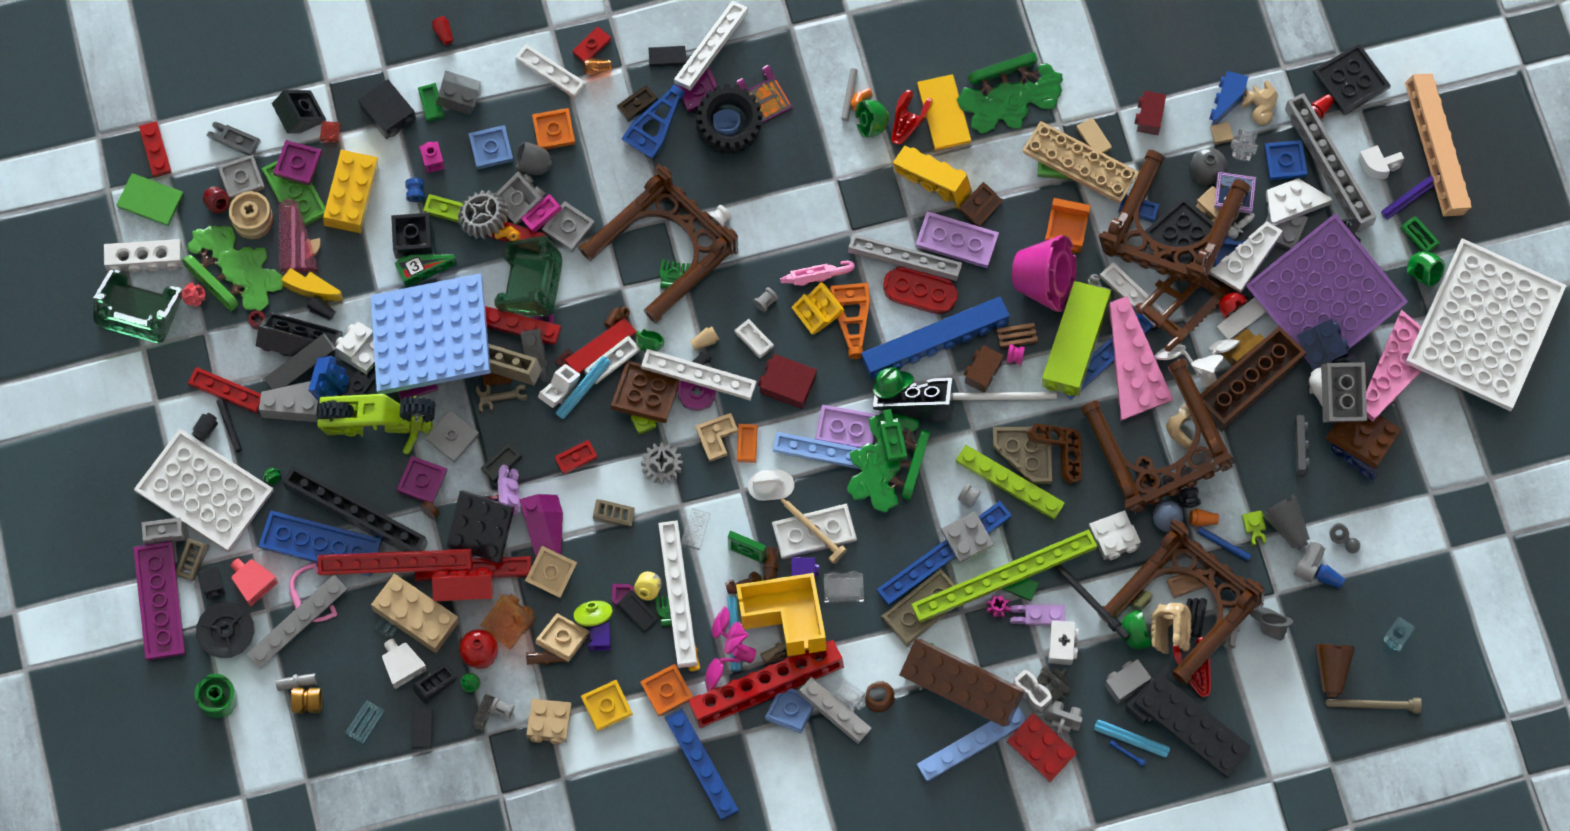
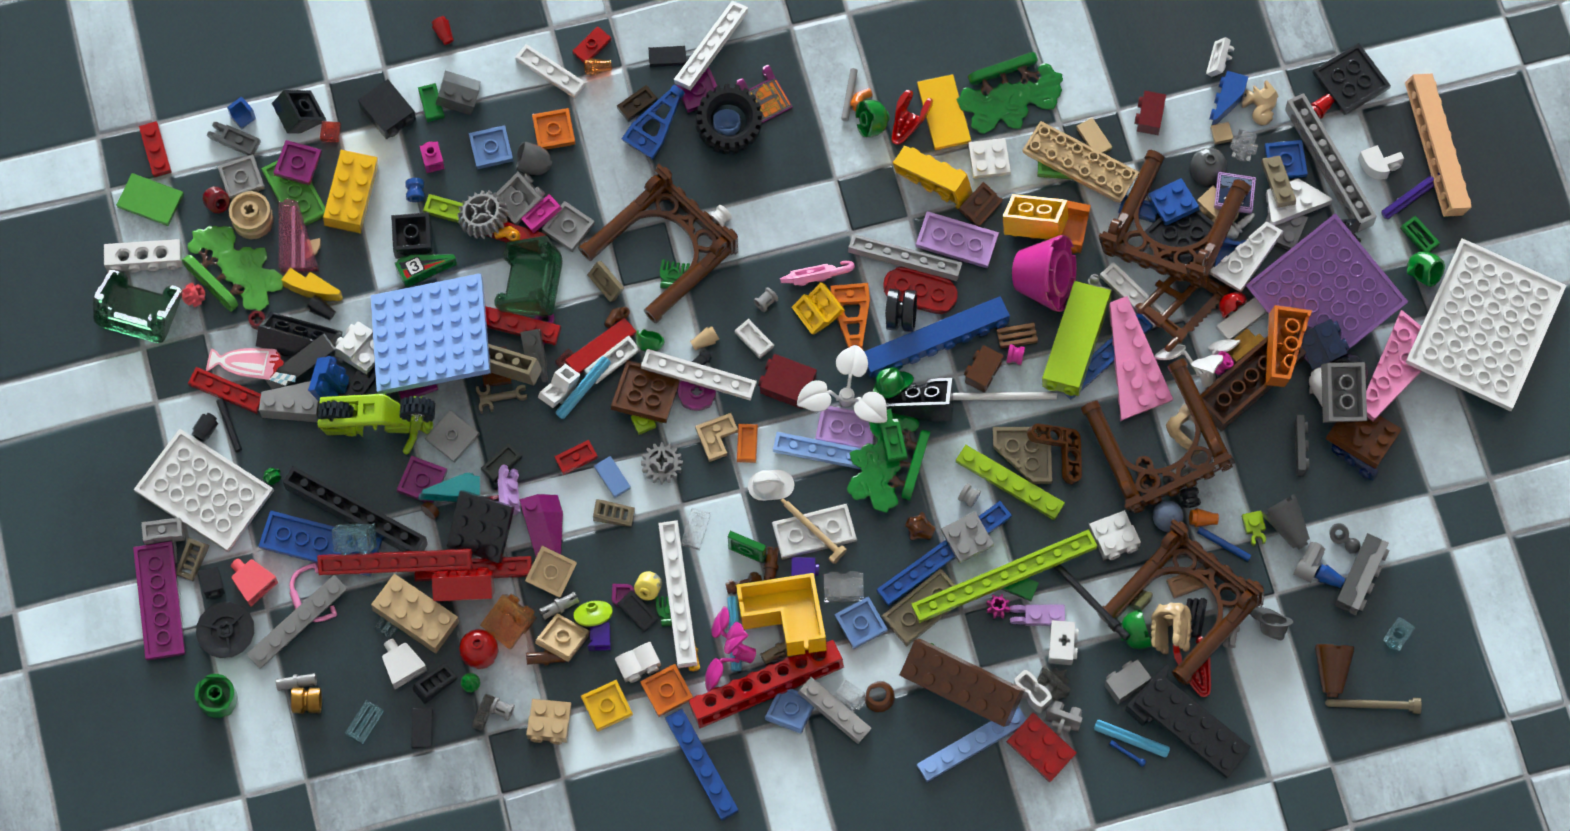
(241, 112): none -> blue panel
(252, 363): none -> sticker
(363, 533): none -> clear light blue brick
(449, 490): none -> teal slope
(559, 605): none -> light grey pin
(605, 281): none -> dark tan plate
(612, 477): none -> medium blue tile
(638, 662): none -> white brick
(852, 362): none -> white plant
(860, 622): none -> medium blue plate
(901, 310): none -> black wheel
(919, 527): none -> reddish brown rock
(989, 158): none -> white plate
(1035, 217): none -> yellow brick
(1173, 201): none -> blue plate
(1219, 57): none -> white plate
(1227, 363): none -> dark pink wheel
(1278, 181): none -> dark tan plate
(1285, 338): none -> orange wedge
(1361, 574): none -> piece

